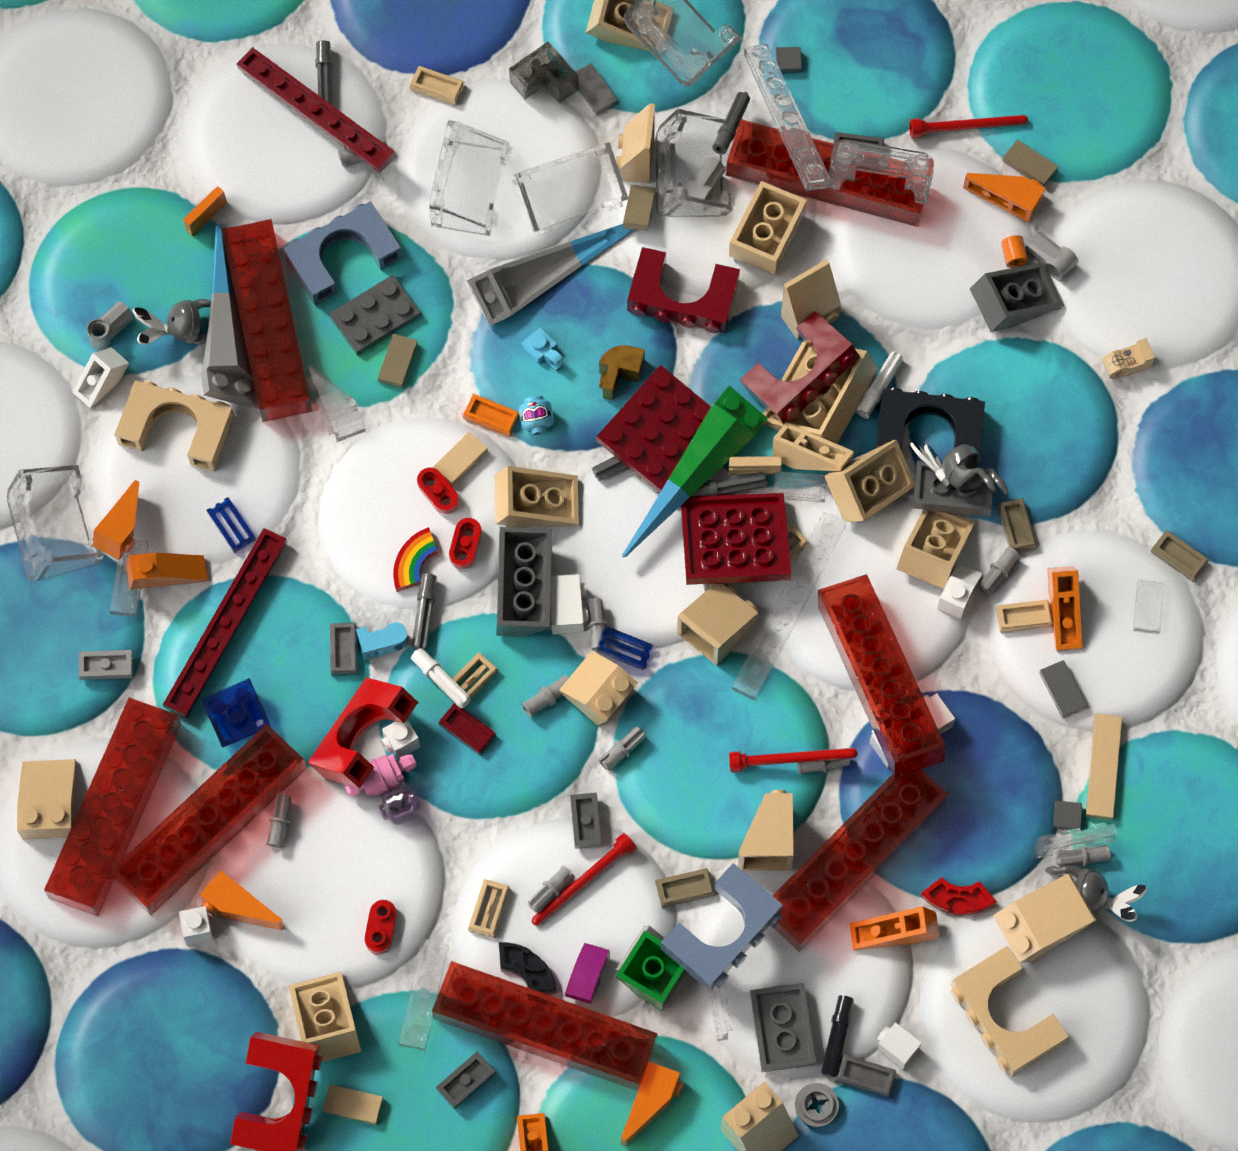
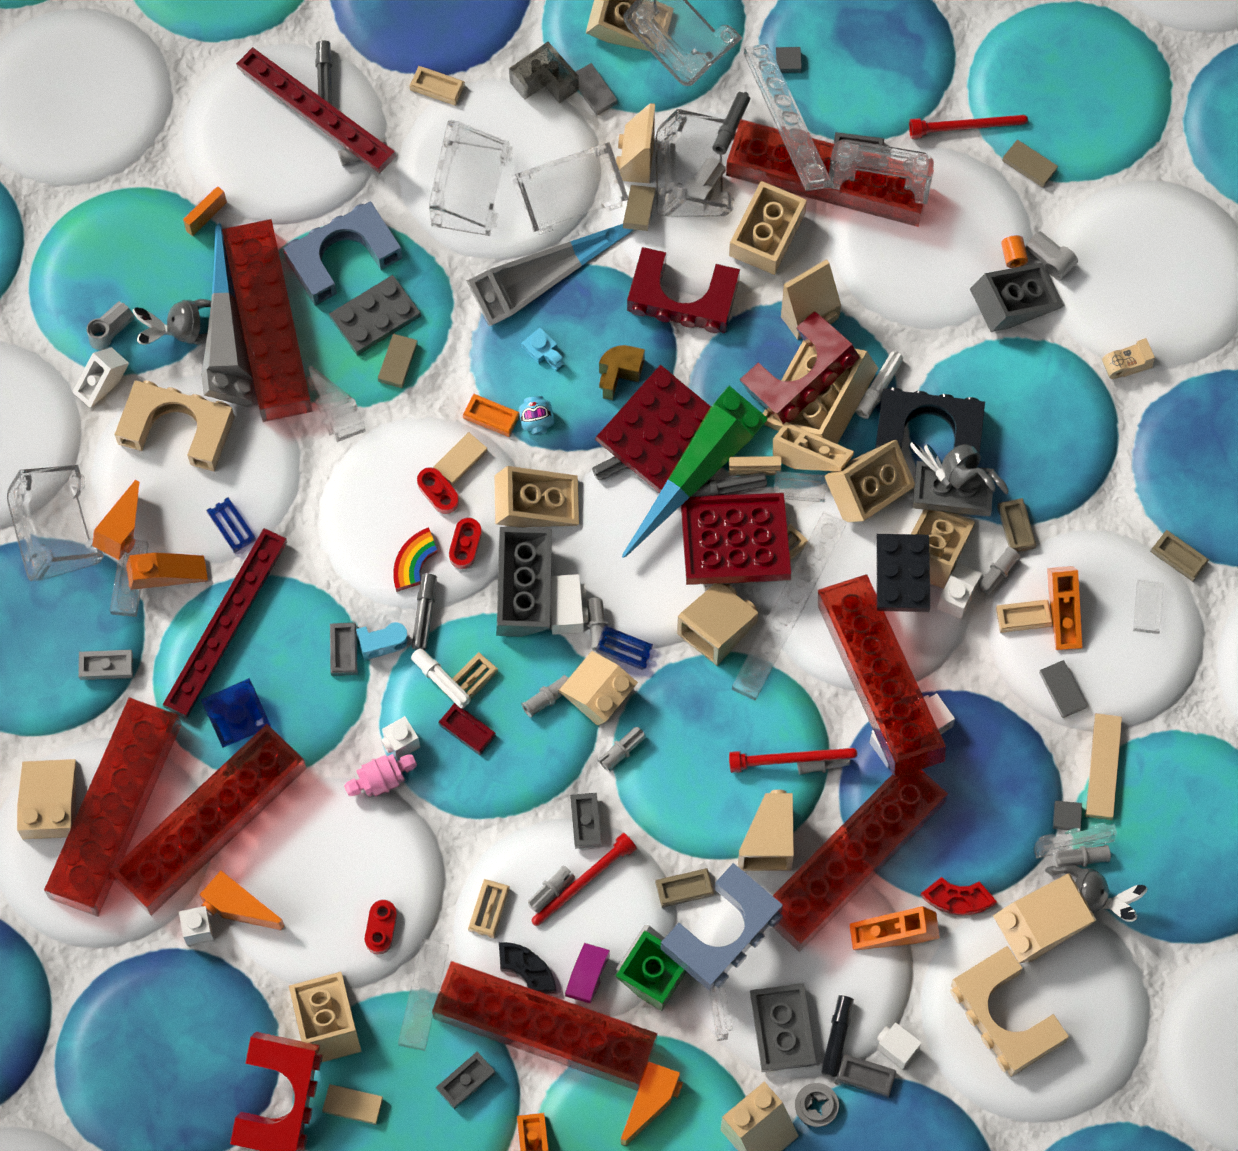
(279, 821): light grey axle -> none
(371, 702): red arch -> none
(400, 805): clear purple head -> none
(903, 572): none -> black plate
(1011, 193): orange slope -> none

